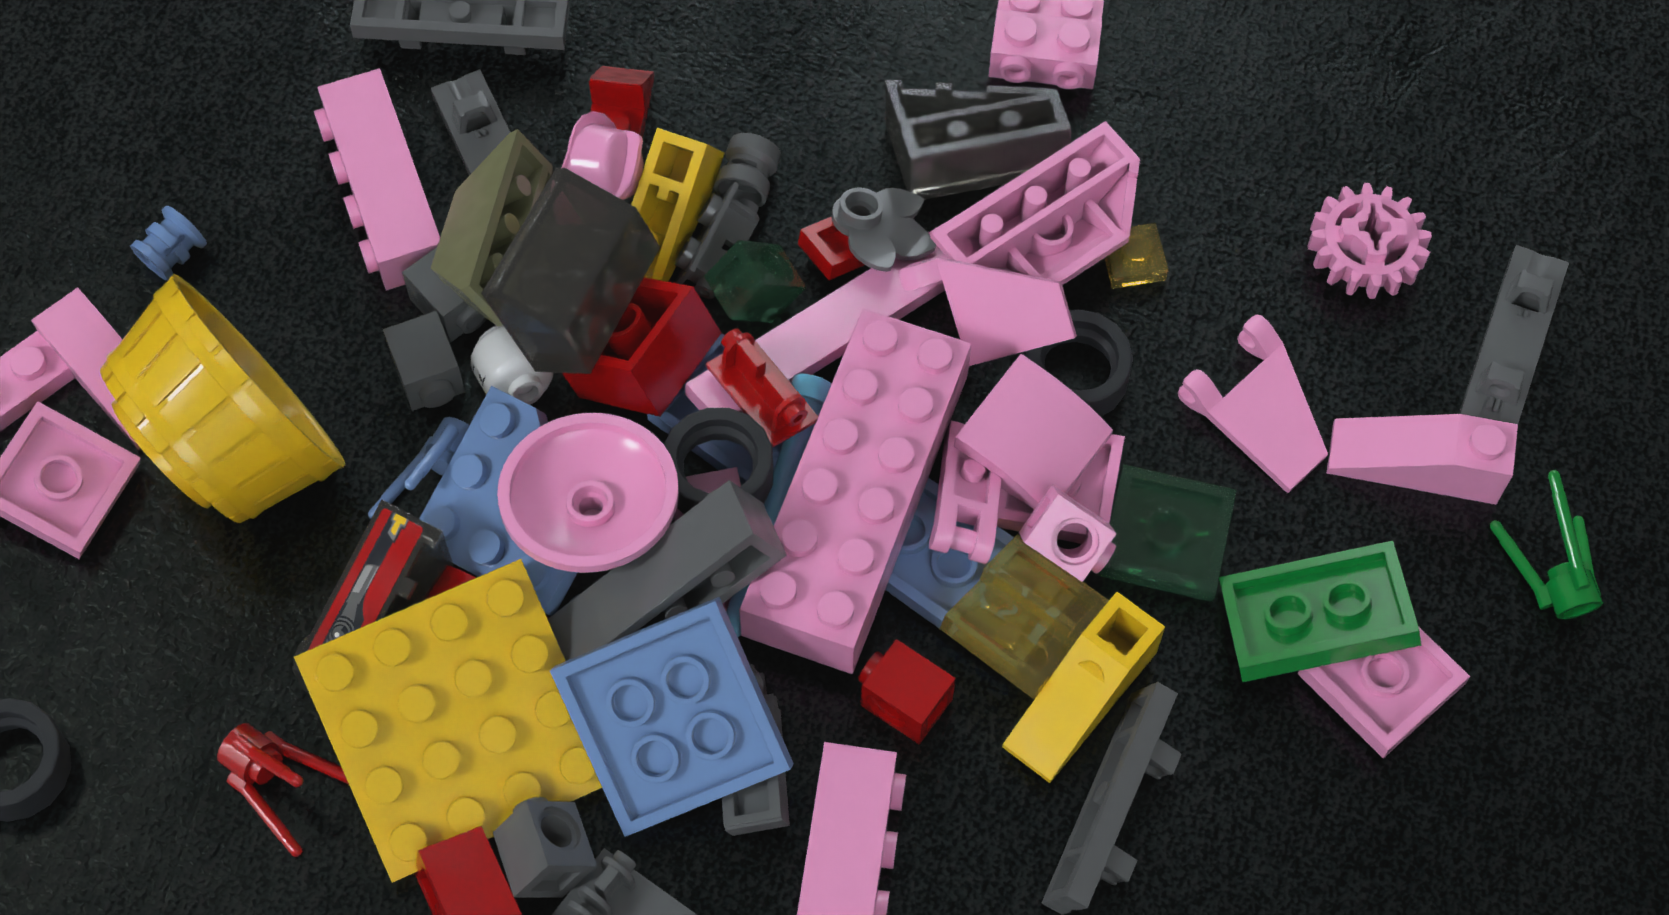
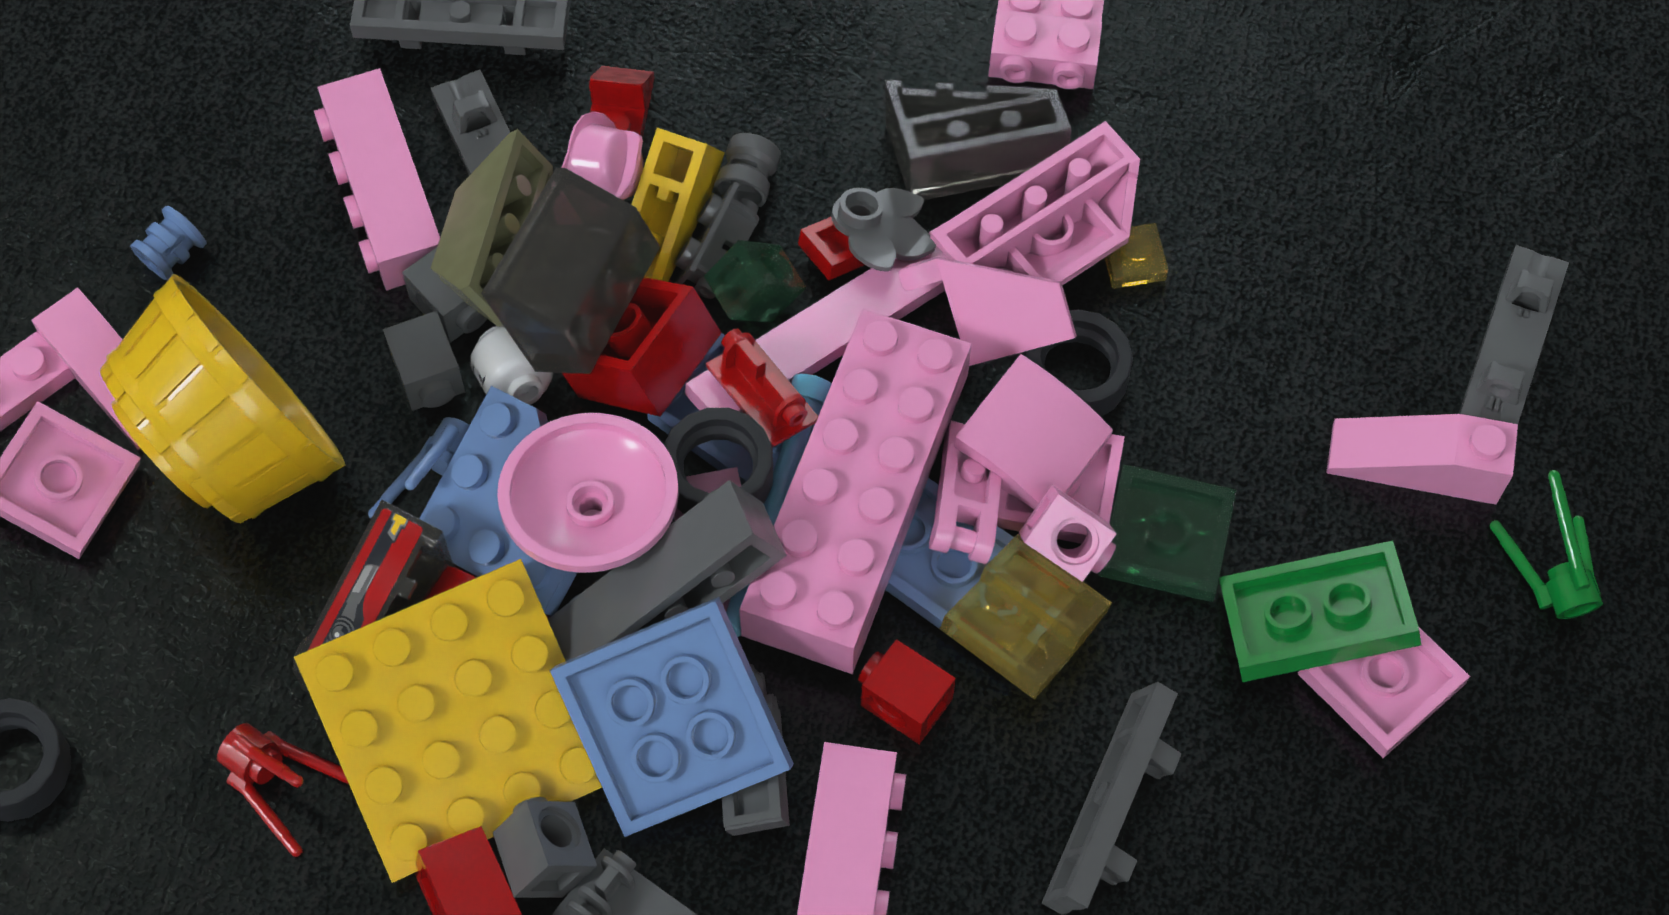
(1085, 686): yellow slope -> none
(1265, 411): bright pink flag -> none
(1369, 240): bright pink gear -> none

